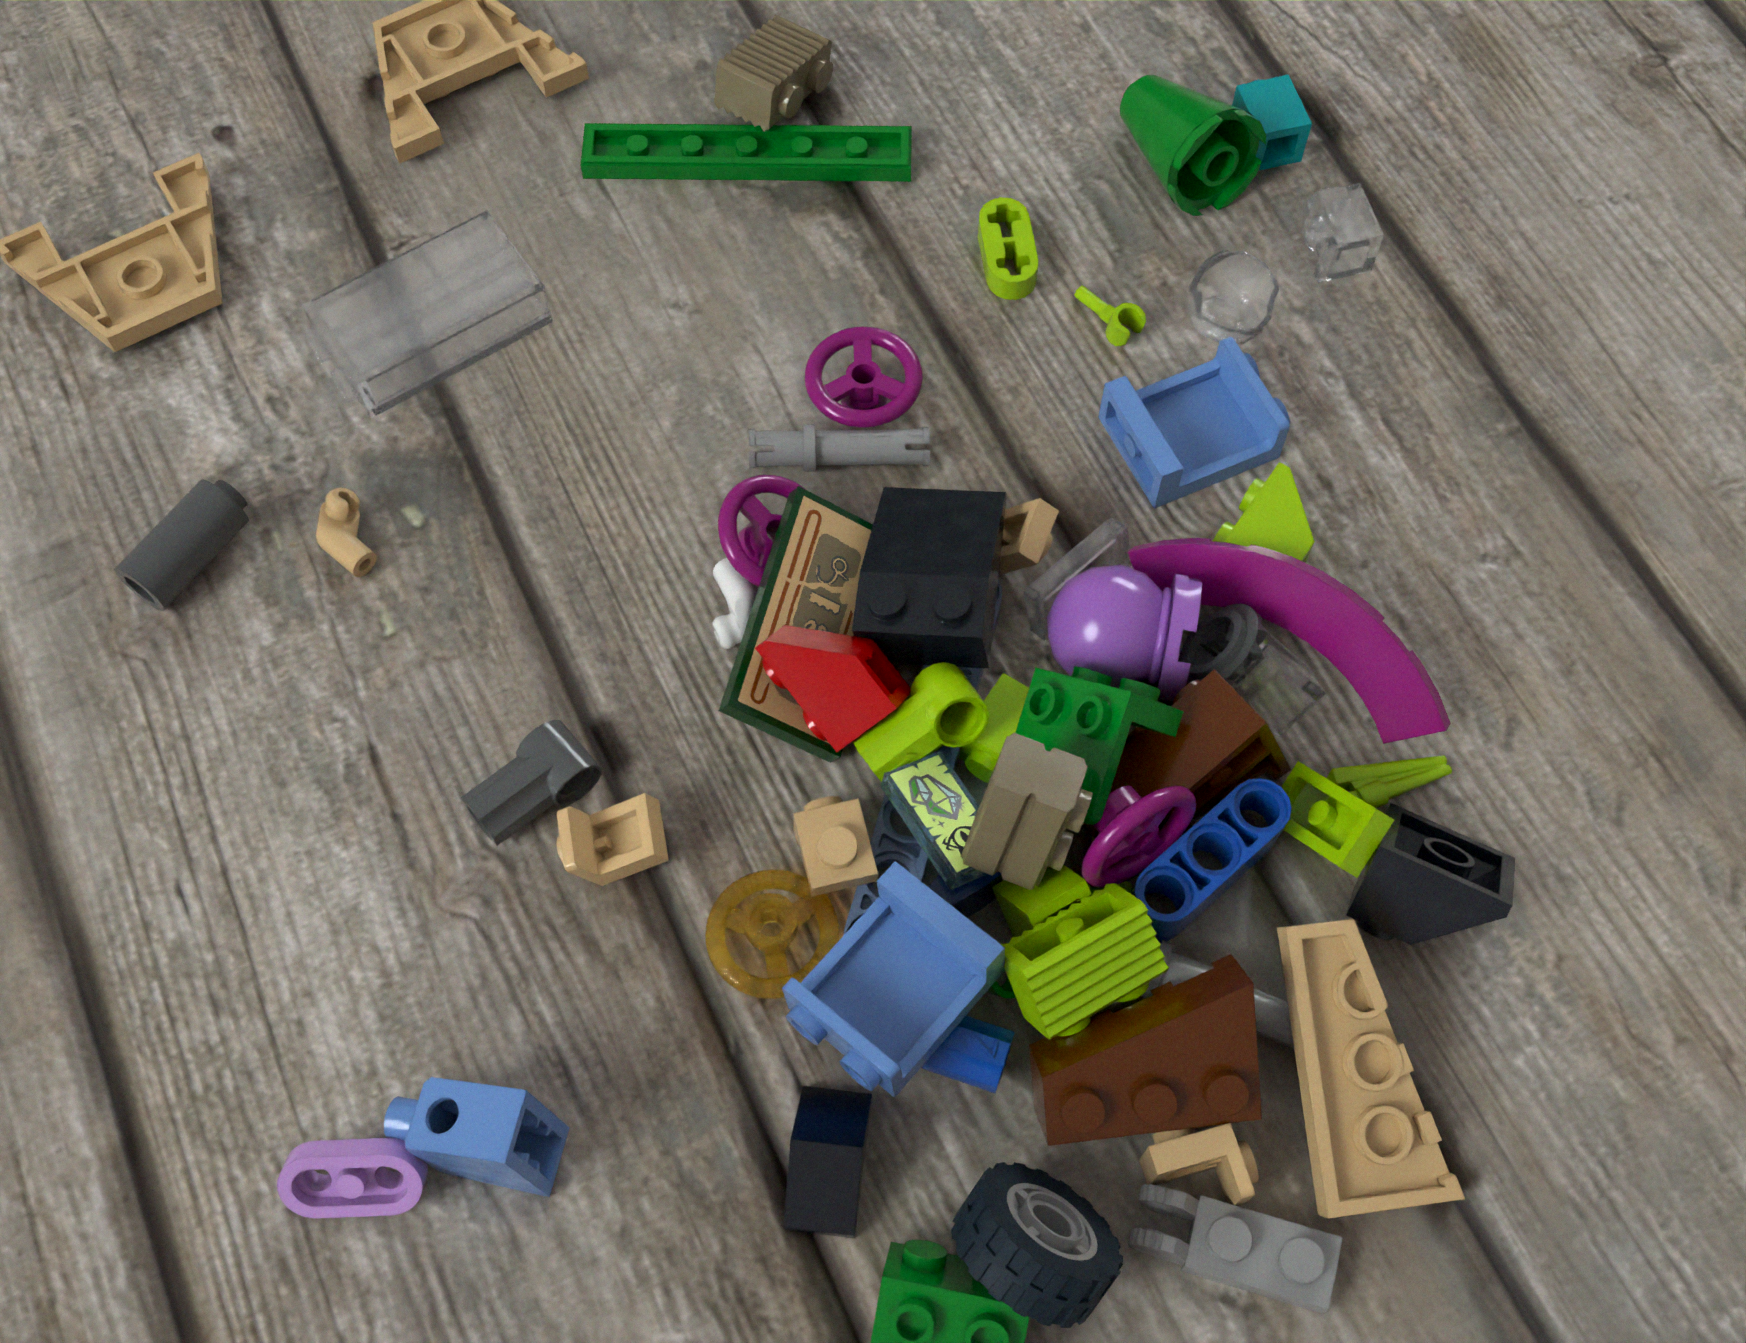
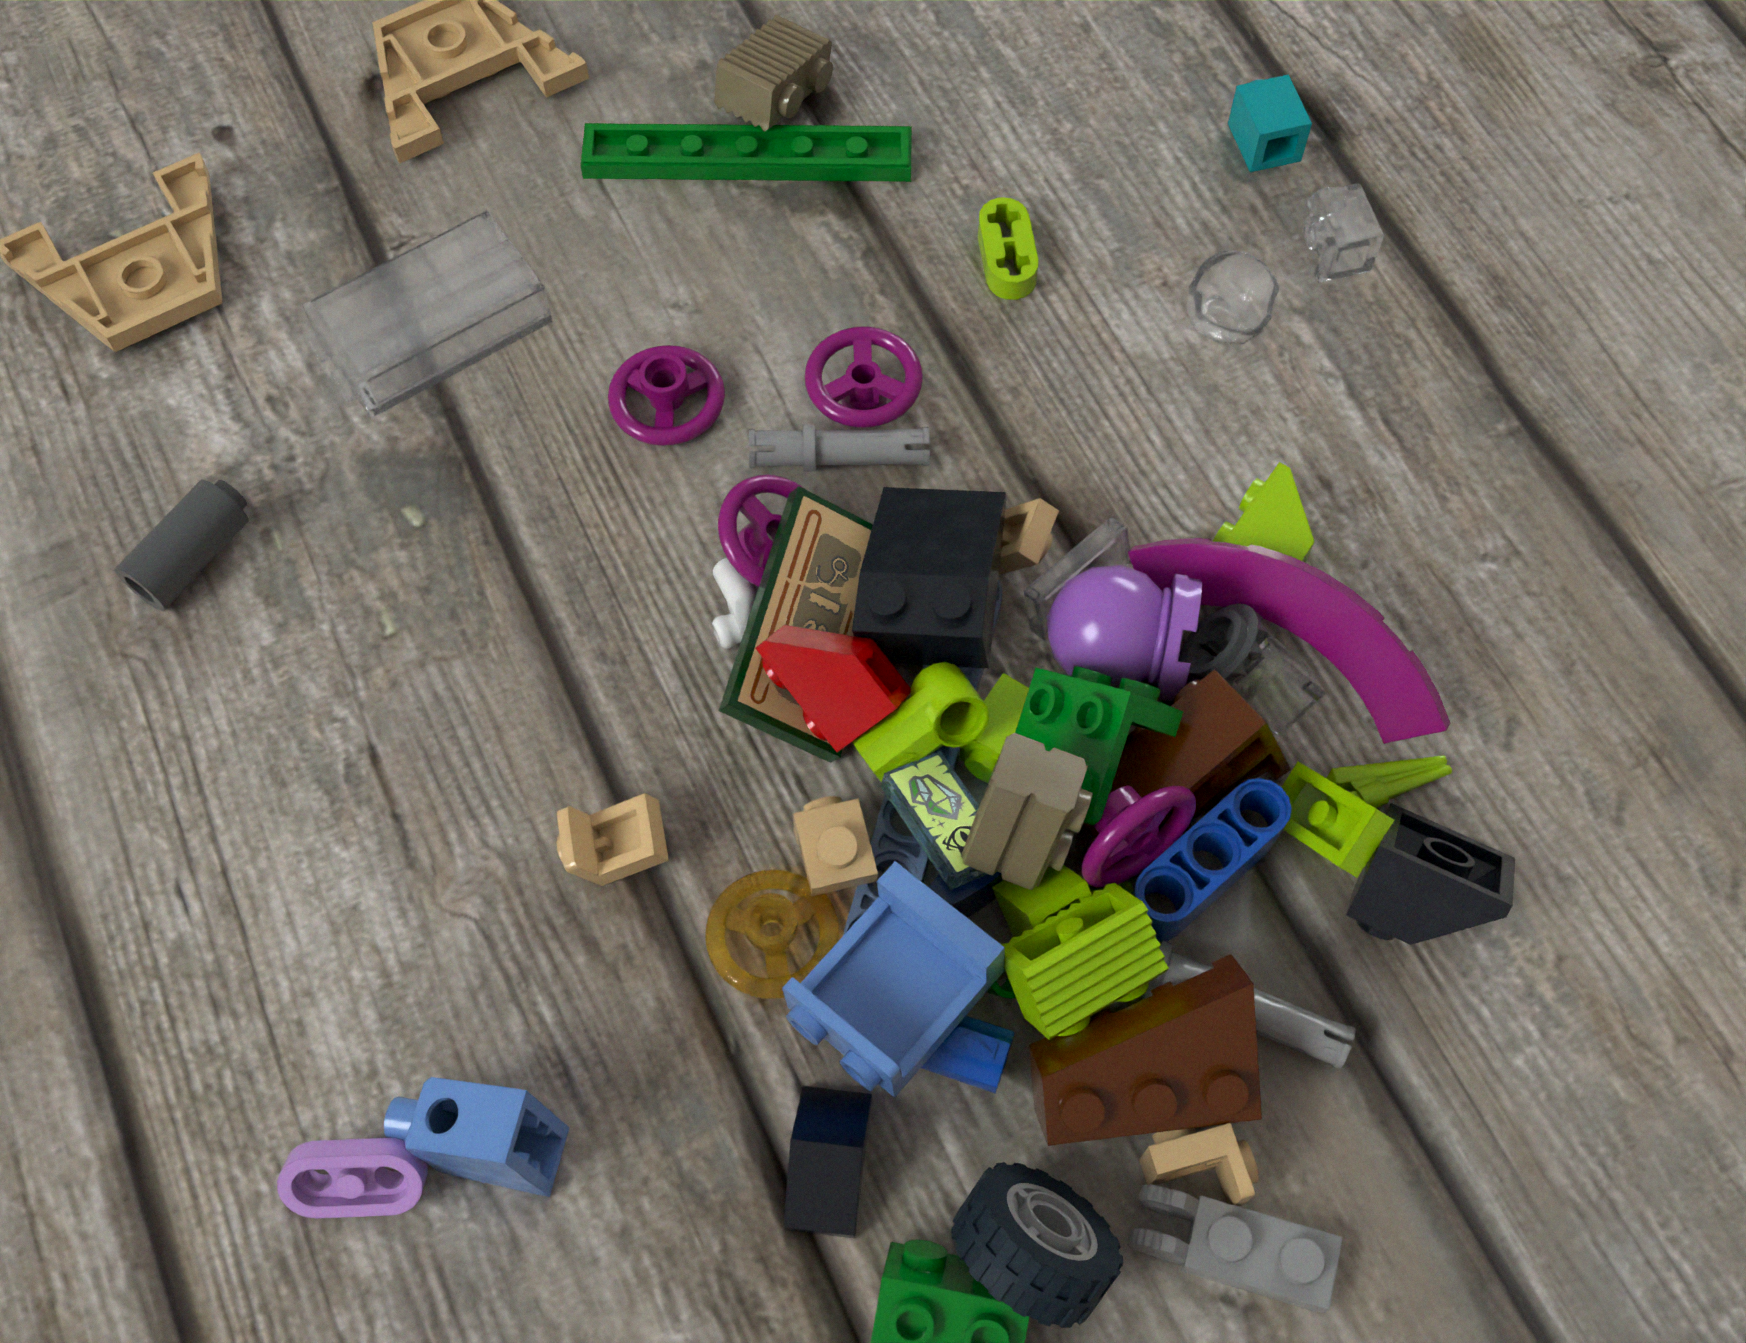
(339, 529): tan arm -> none
(546, 771): dark grey piece -> none
(664, 380): none -> magenta piece
(1125, 313): lime hand -> none
(1193, 142): green cone -> none
(1195, 425): medium blue panel -> none
(1360, 1107): tan wing -> none

